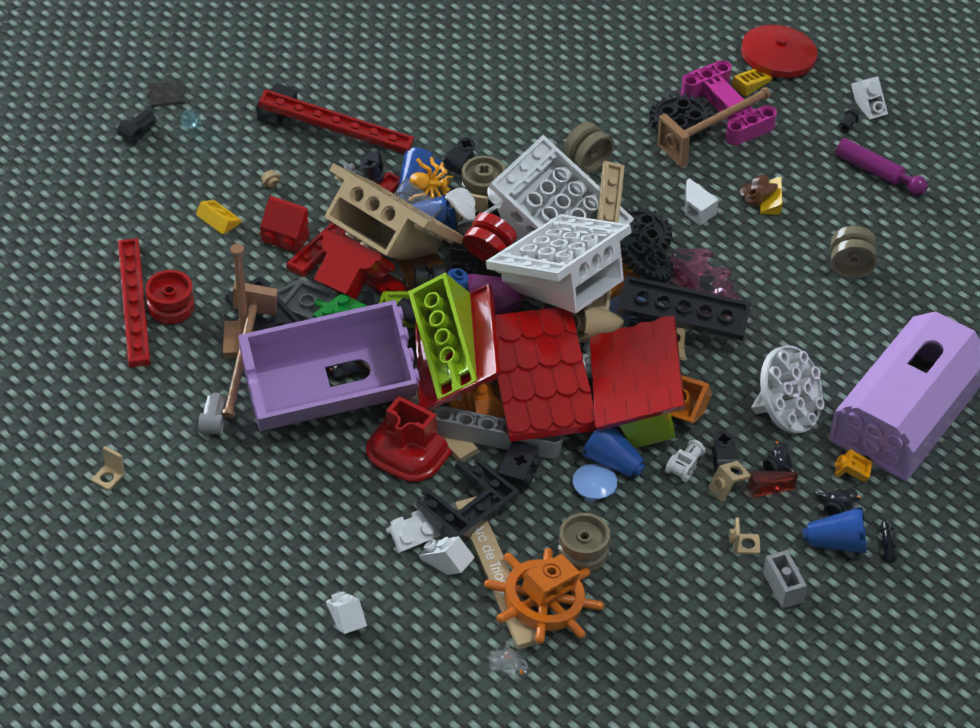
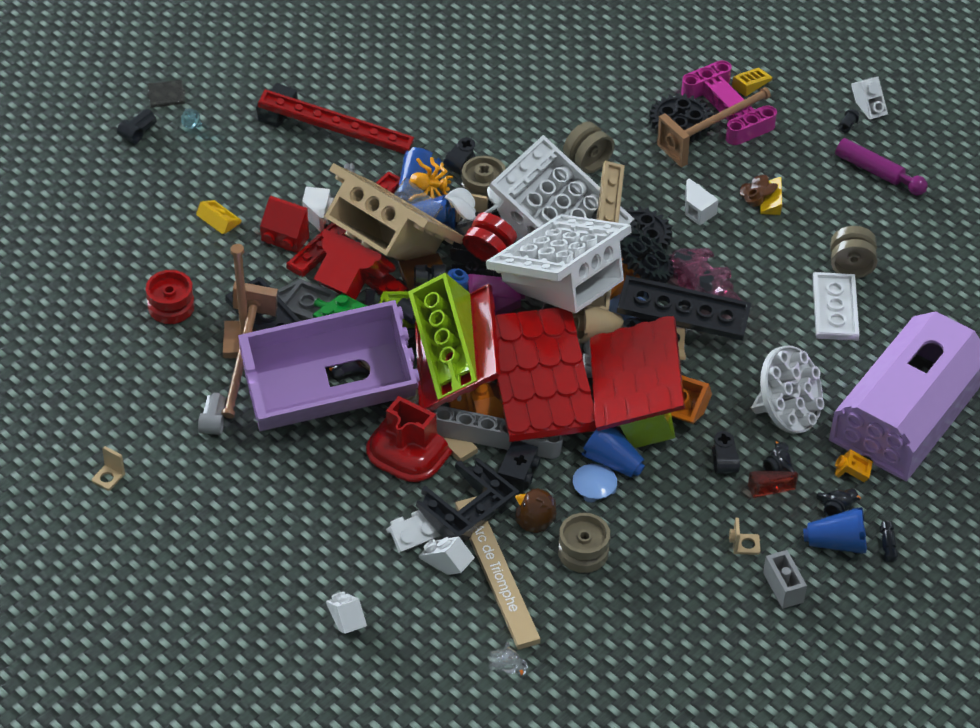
(134, 303): red tile -> none
(270, 179): tan plate -> none
(317, 202): none -> white slope
(372, 166): black piece -> none
(535, 510): none -> reddish brown piece
(546, 586): orange piece -> none
(684, 462): white connector -> none
(725, 478): tan bracket -> none
(779, 51): red dish -> none
(835, 306): none -> white tile

